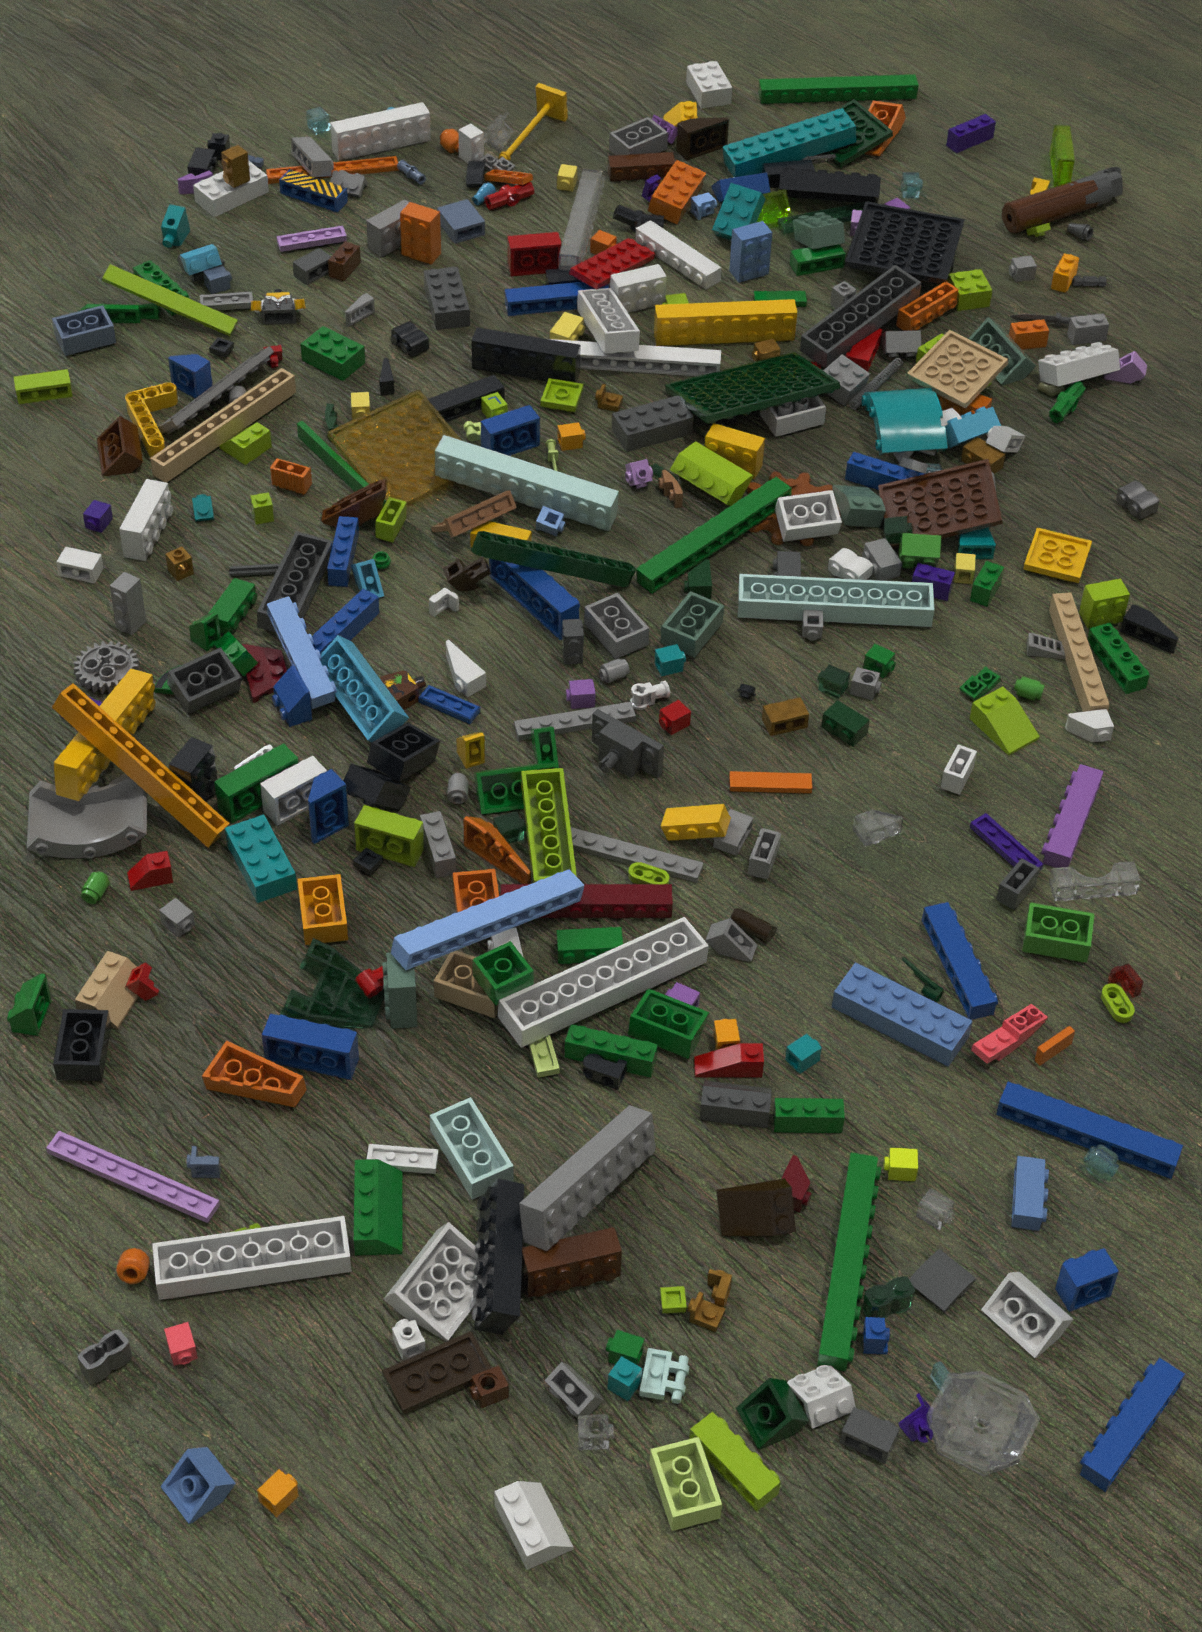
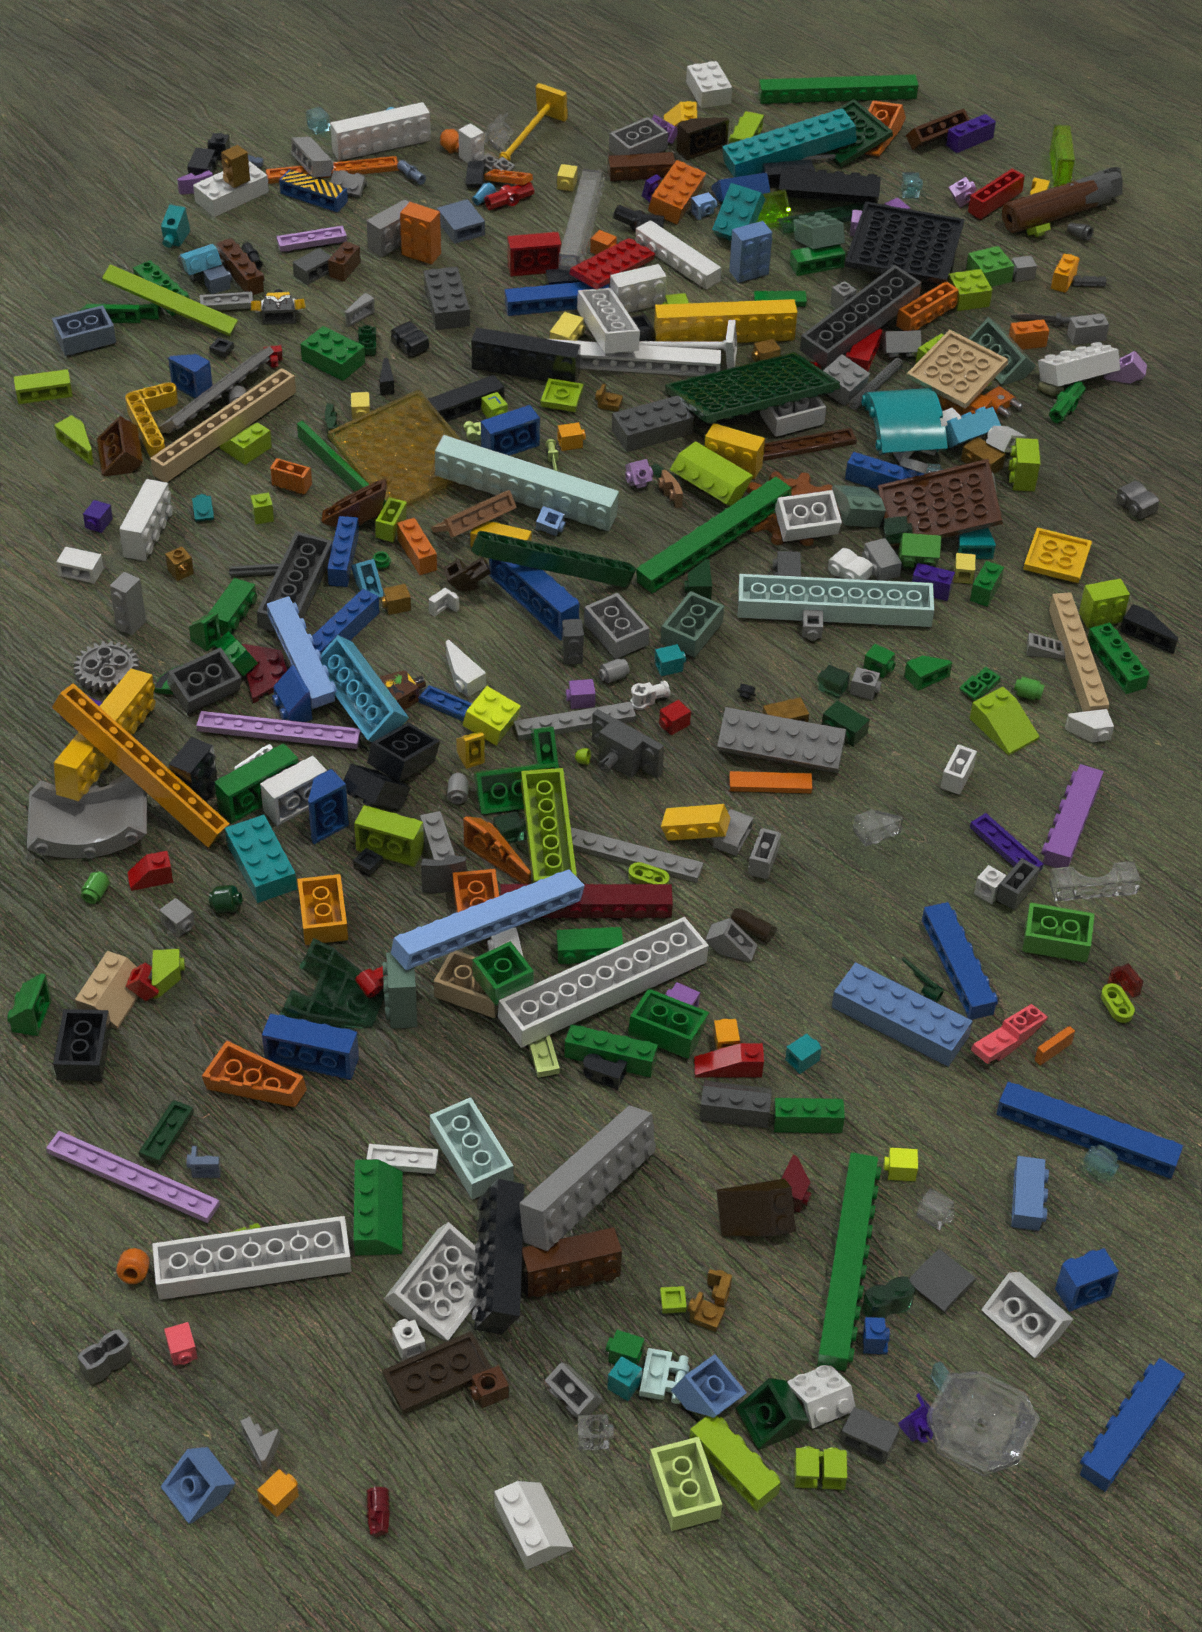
(73, 435): none -> lime slope
(166, 969): none -> lime slope
(166, 1132): none -> dark green plate
(225, 899): none -> dark green head
(241, 267): none -> reddish brown brick
(252, 254): none -> black pin
(261, 1445): none -> light grey slope
(279, 729): none -> lavender plate
(367, 338): none -> dark green slope
(378, 1510): none -> dark red hinge
(396, 599): none -> pearl gold brick
(417, 546): none -> orange brick
(438, 875): none -> dark grey slope
(491, 715): none -> neon yellow brick
(583, 756): none -> lime hinge
(646, 329): none -> black slope
(708, 1388): none -> medium blue slope
(729, 345): none -> white tile
(748, 126): none -> lime brick
(781, 740): none -> light grey brick
(809, 444): none -> reddish brown tile
(833, 1468): none -> lime piece
(927, 671): none -> green slope
(935, 129): none -> reddish brown brick
(962, 190): none -> lavender brick
(988, 884): none -> white brick
(994, 265): none -> bright green brick
(996, 193): none -> red brick
(1002, 400): none -> orange piece
(1024, 464): none -> lime brick

